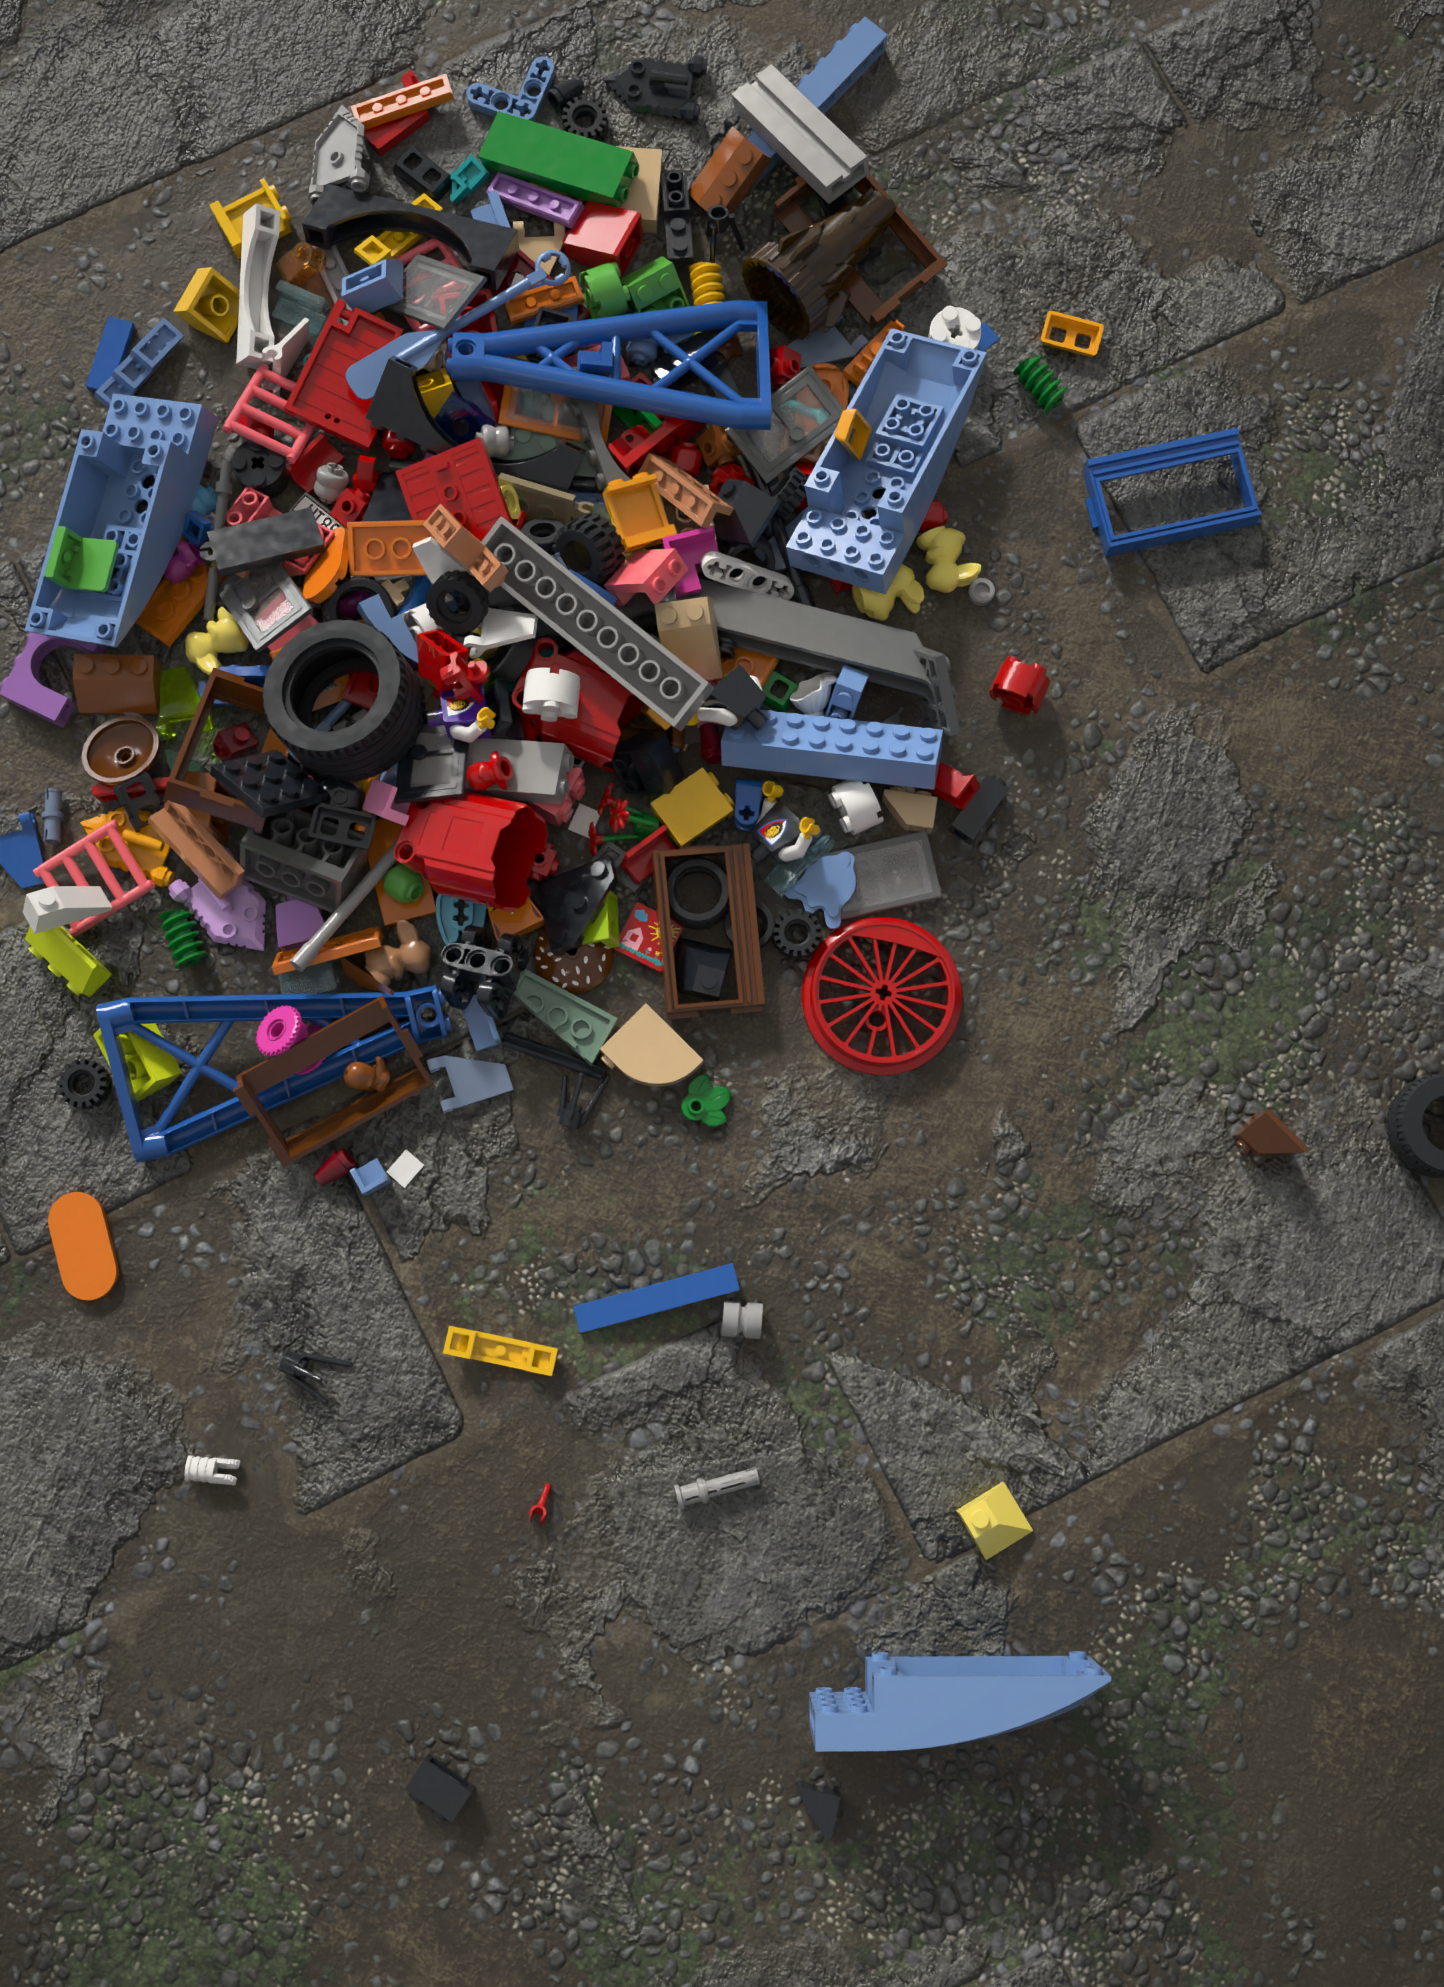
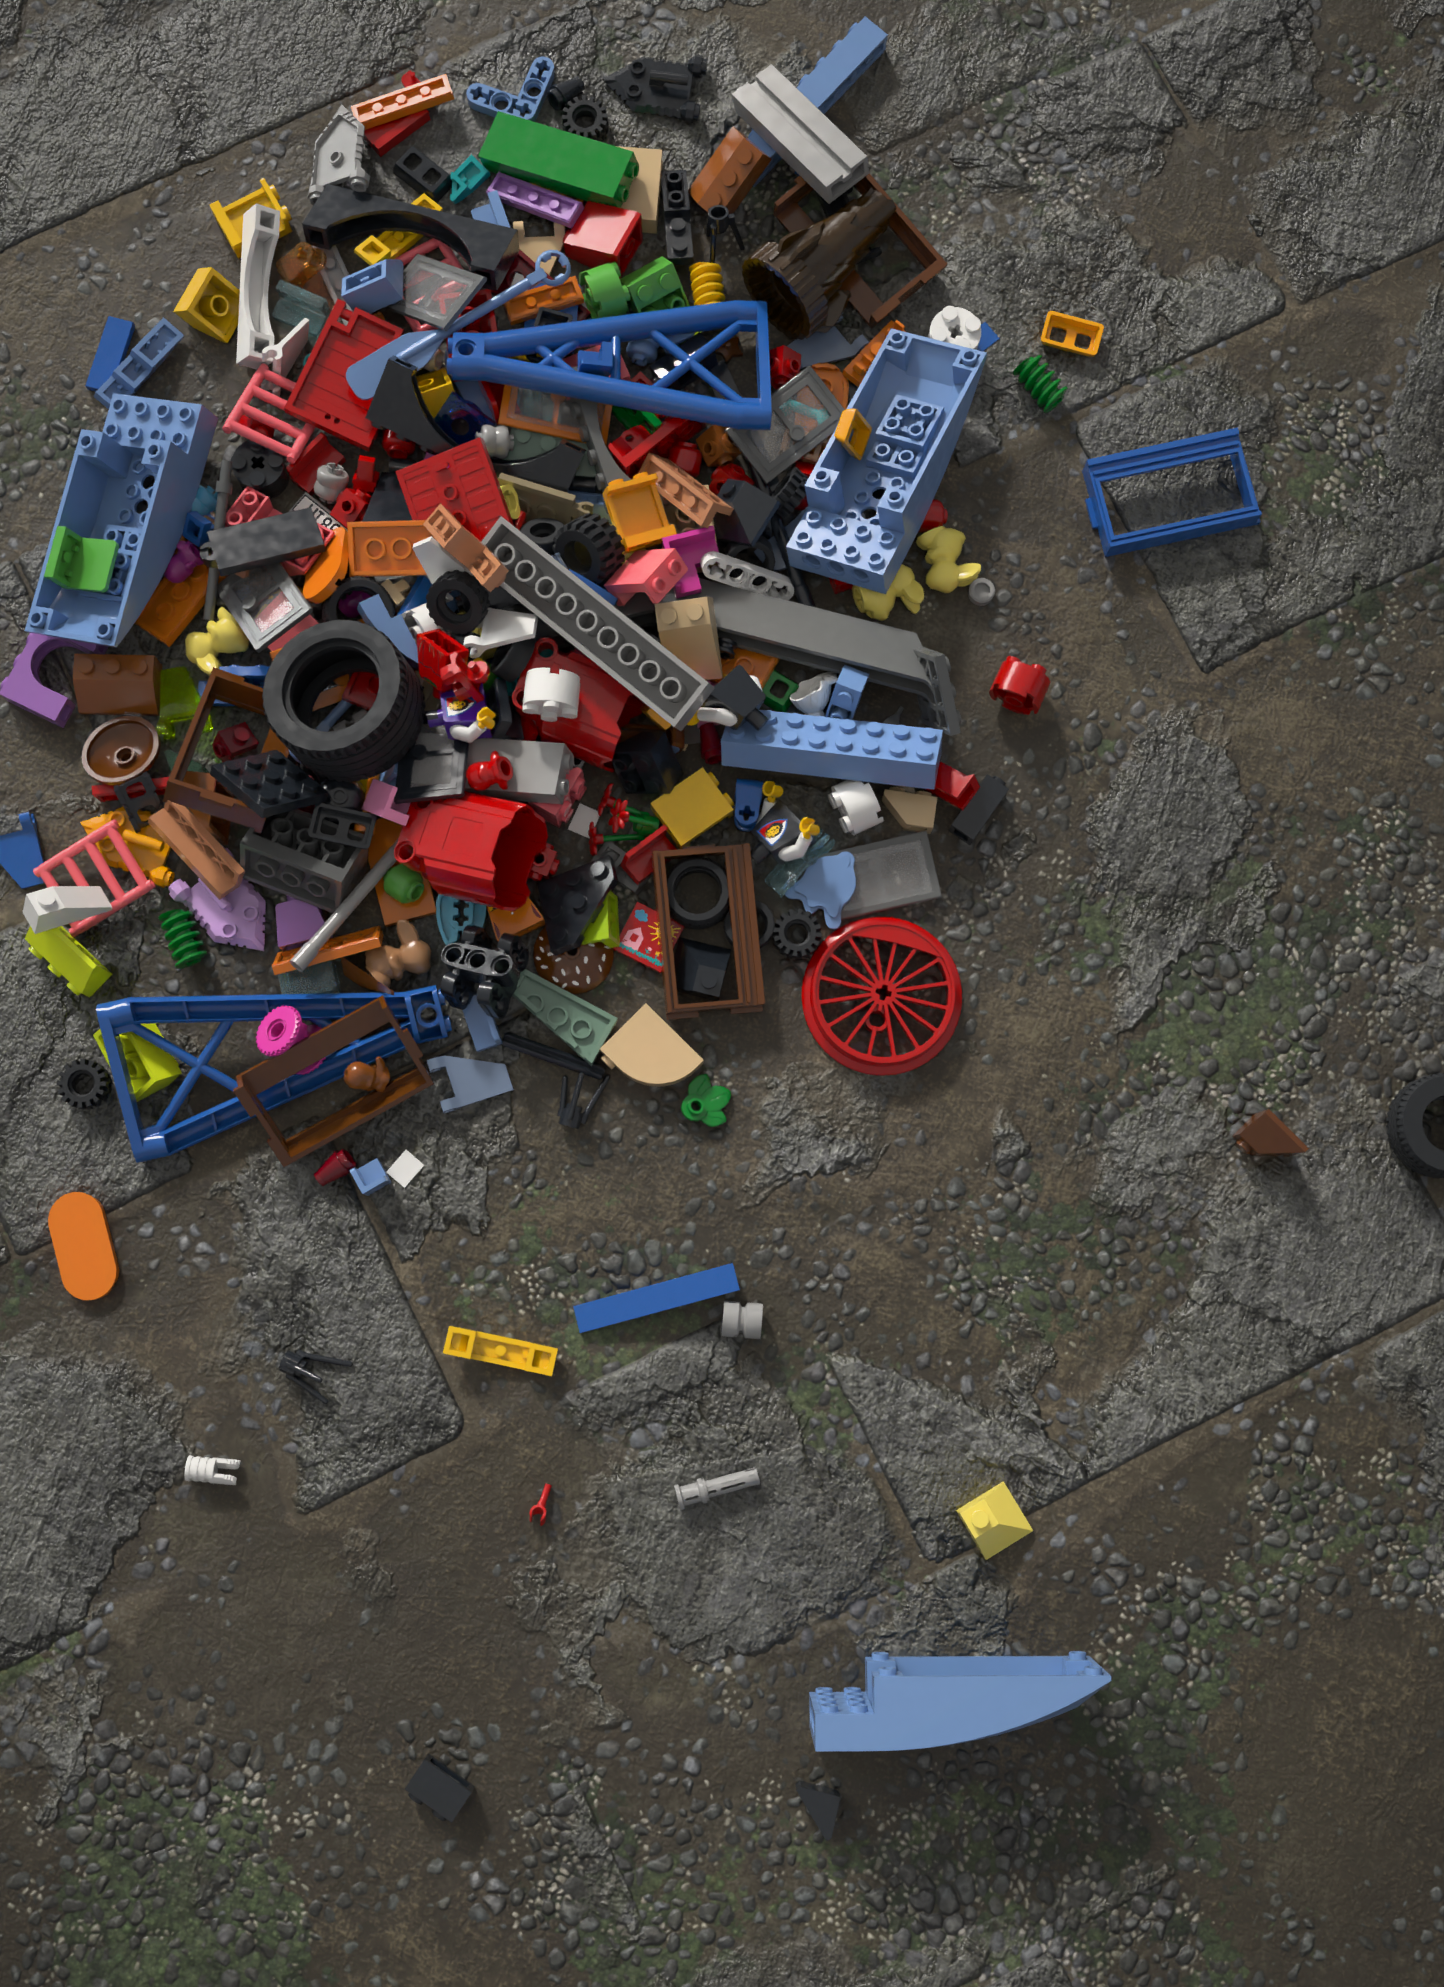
(52, 816): sand blue pin -> none

